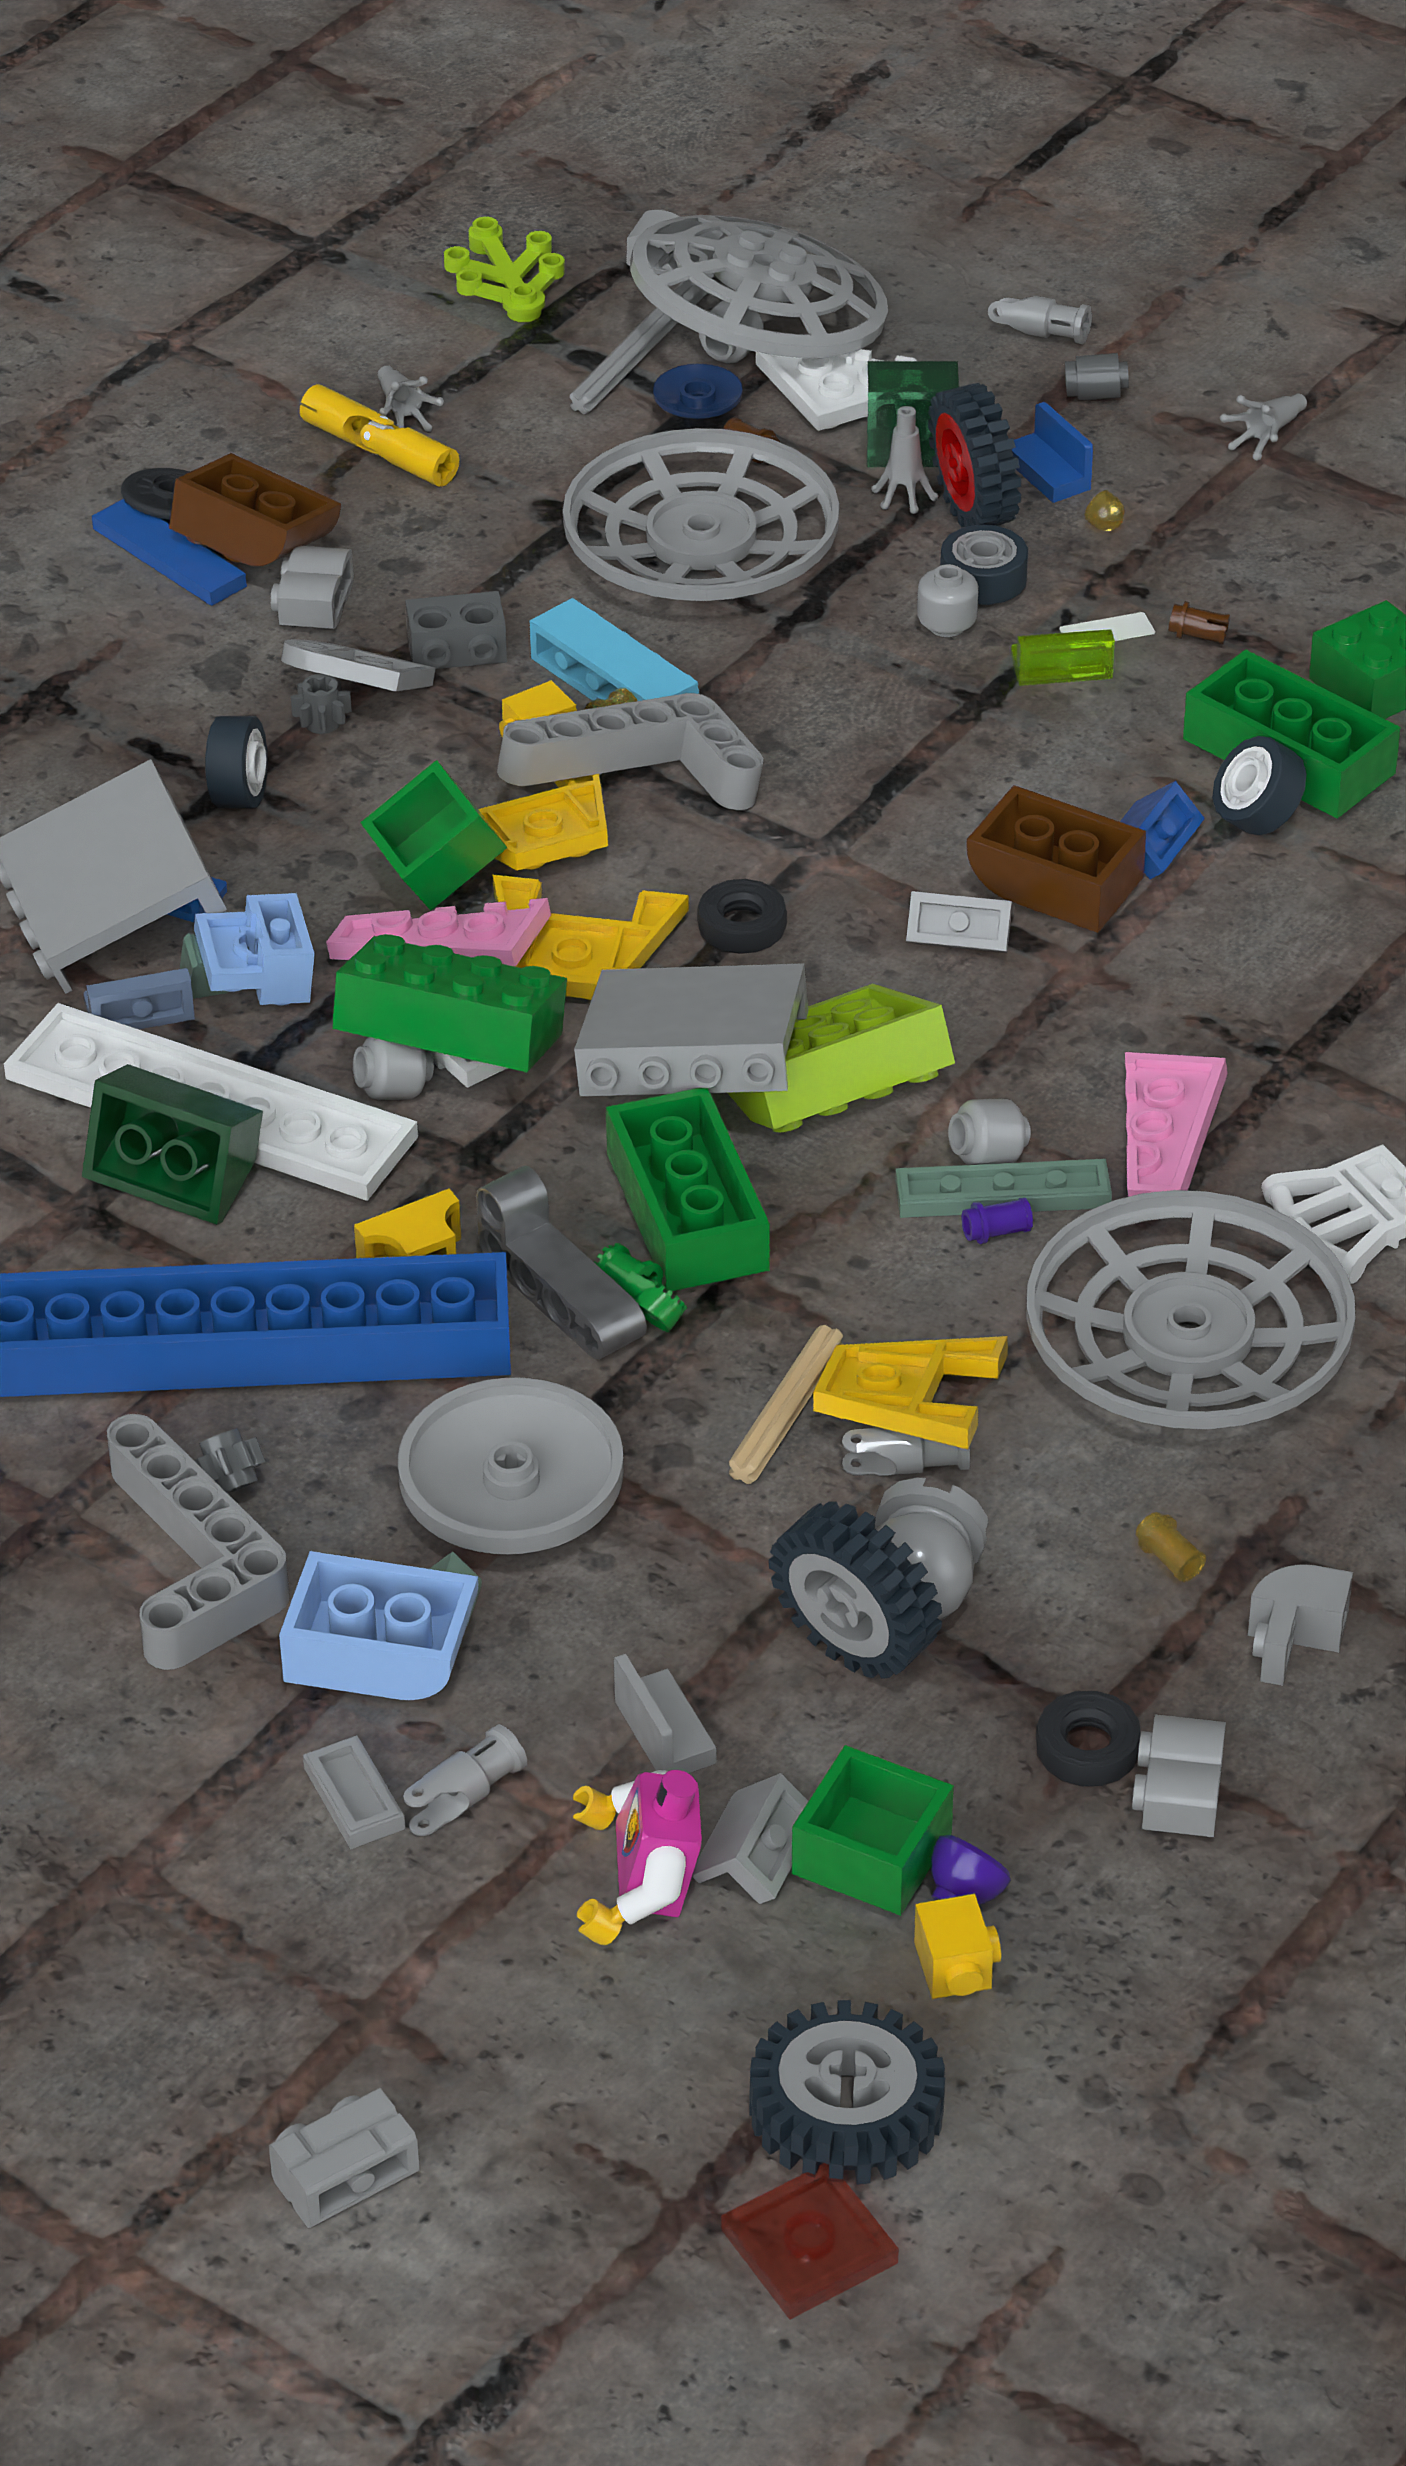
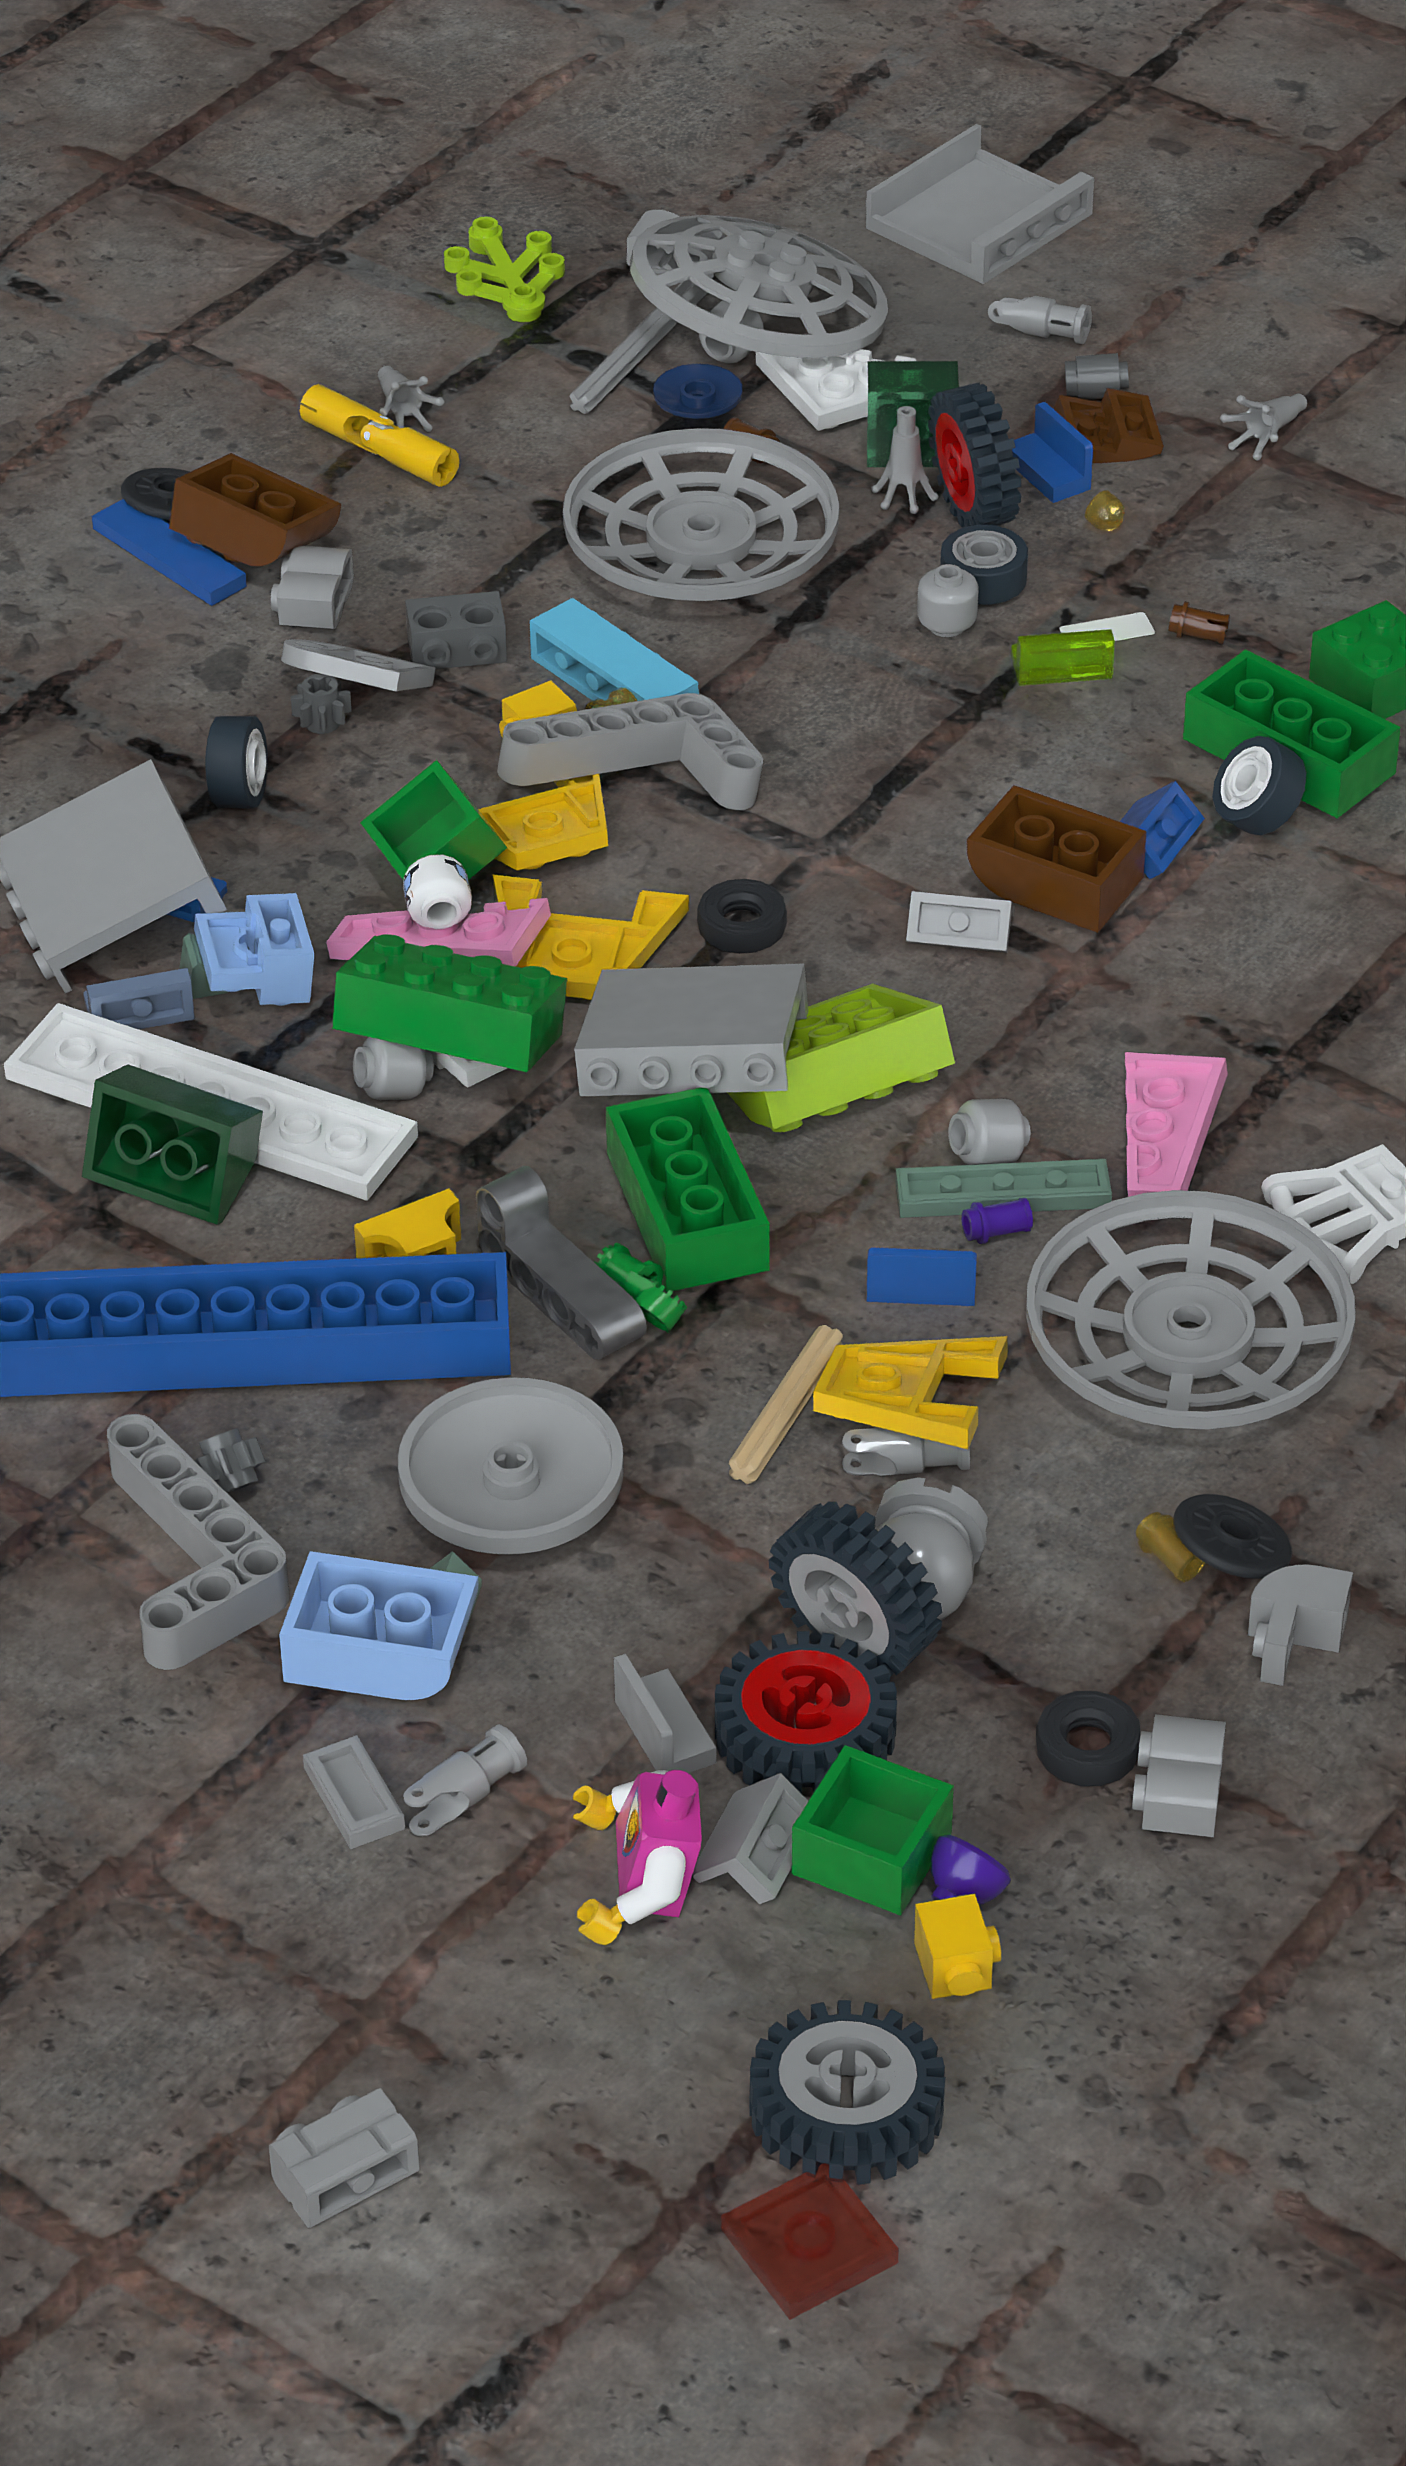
(437, 891): none -> white head
(779, 1688): none -> wheel
(921, 1276): none -> blue panel
(975, 208): none -> light grey panel
(1118, 426): none -> reddish brown slope
(1232, 1535): none -> black wheel

